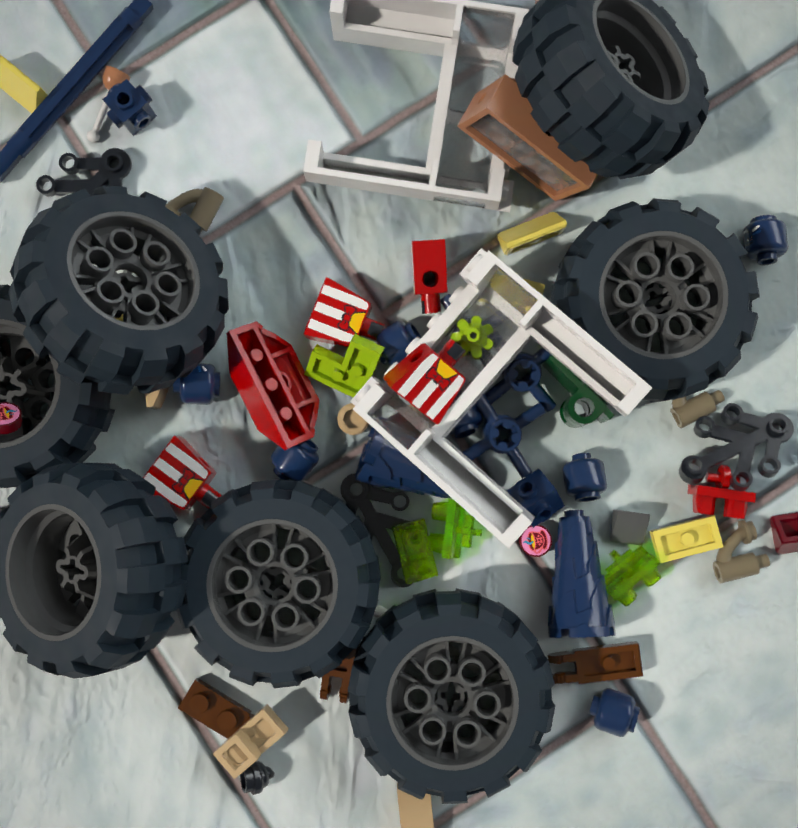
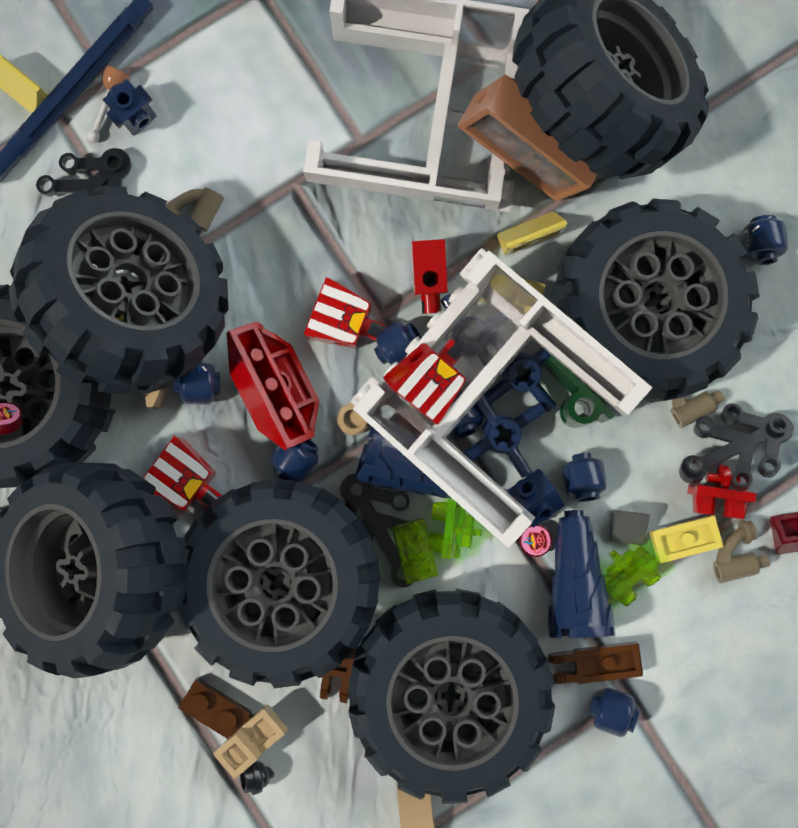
(349, 372): lime plate -> none
(476, 344): lime plant -> none

